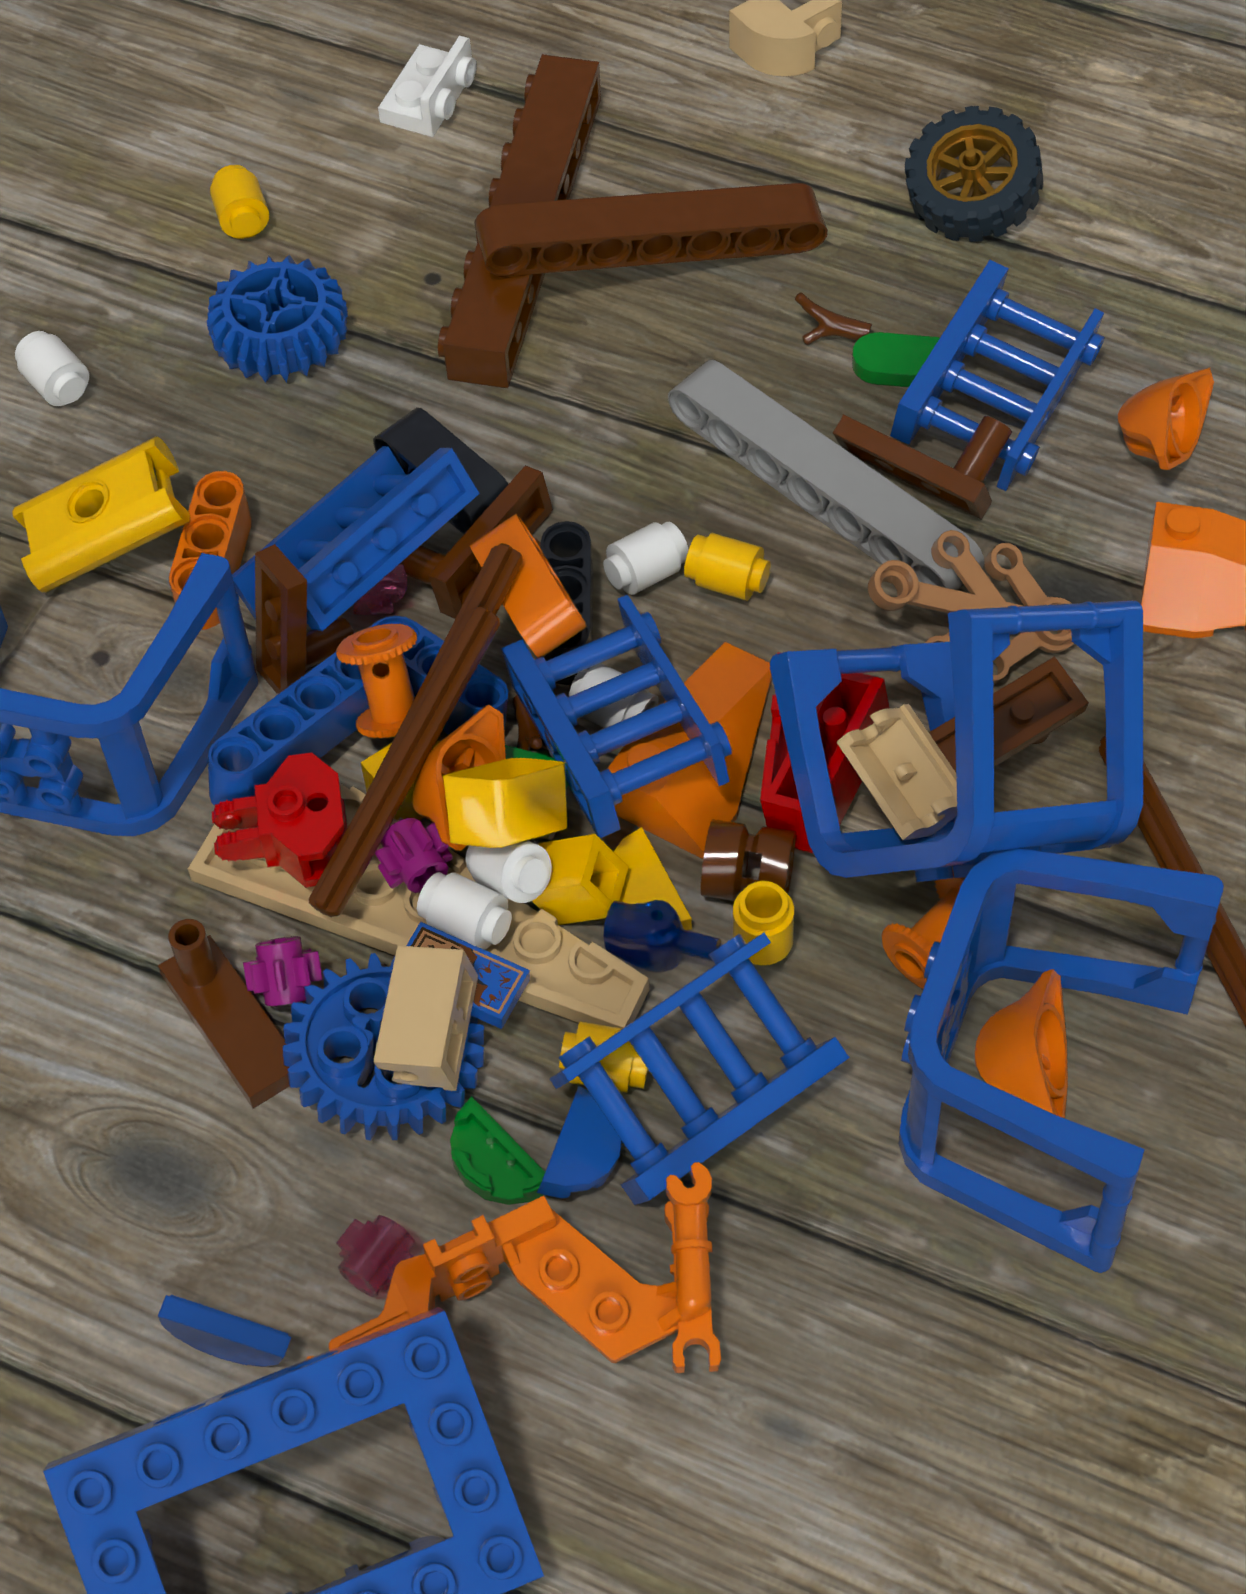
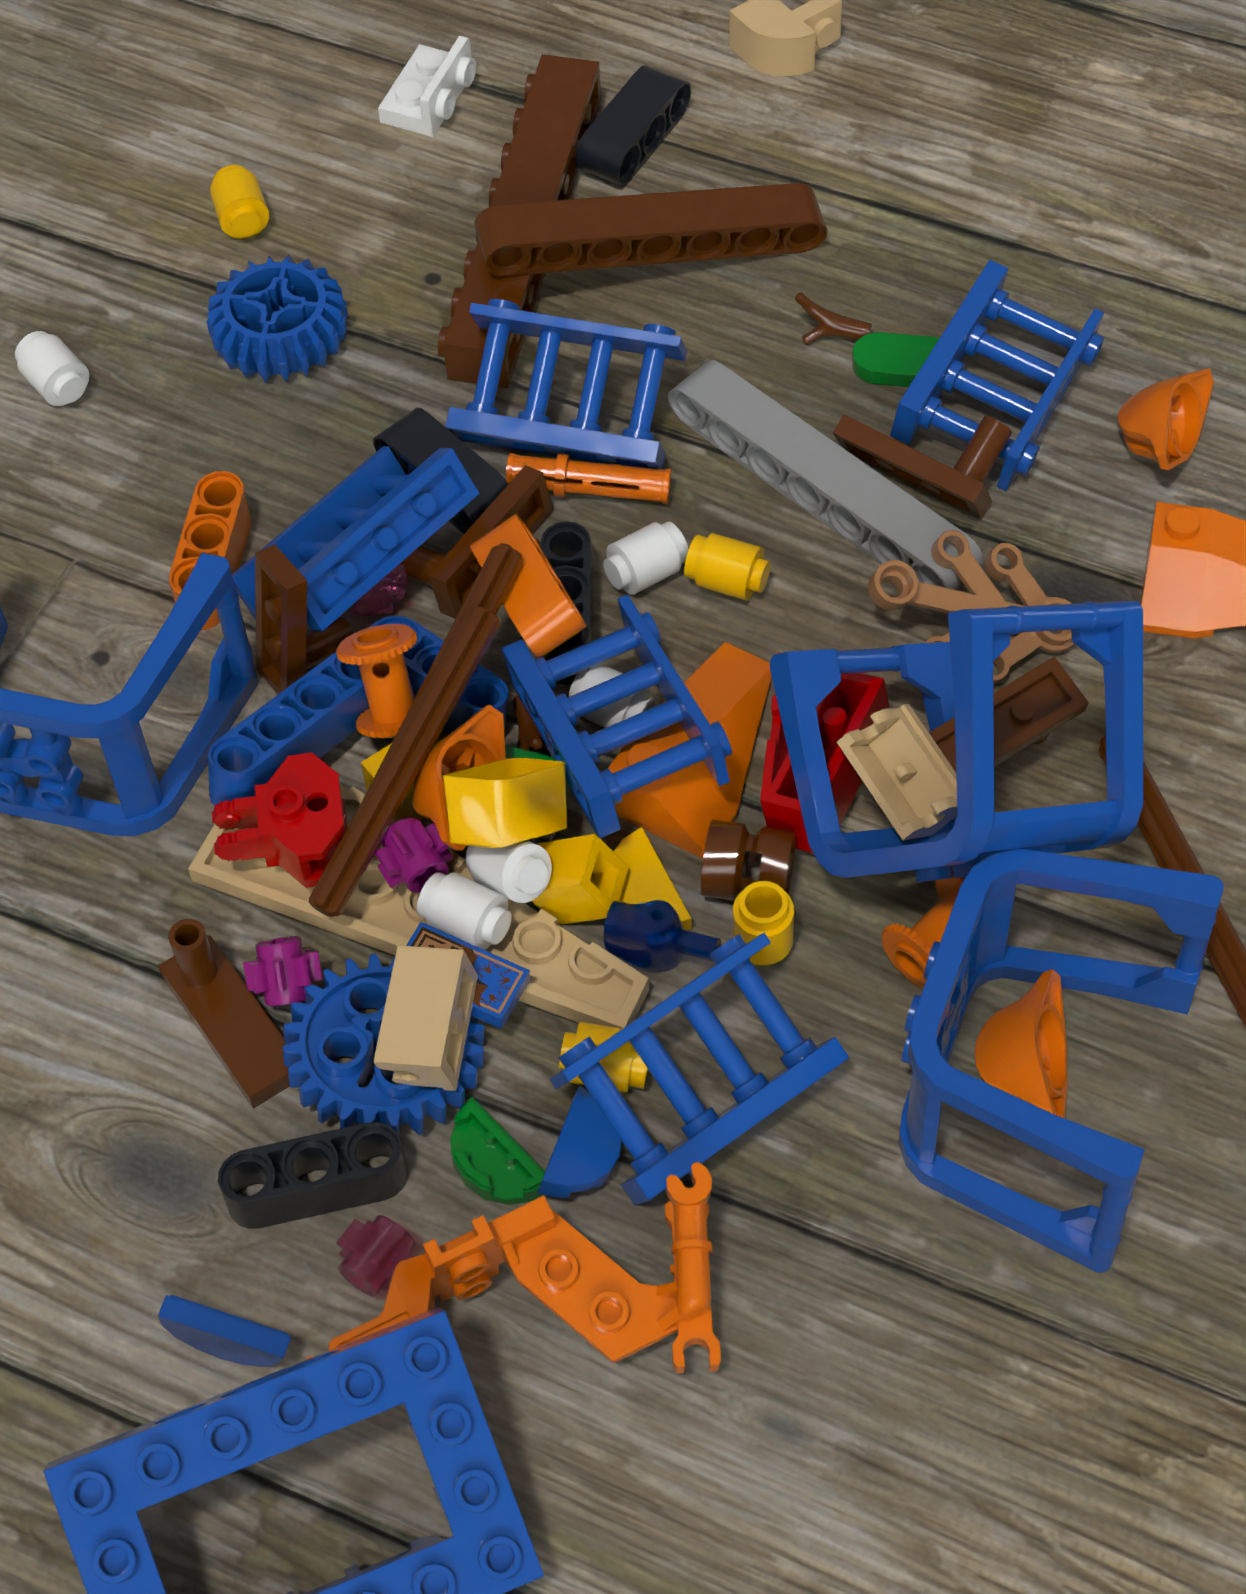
(100, 515): yellow piece -> none
(284, 1164): none -> black beam
(583, 438): none -> blue fence
(596, 479): none -> orange pin
(633, 125): none -> black beam
(979, 207): black wheel -> none

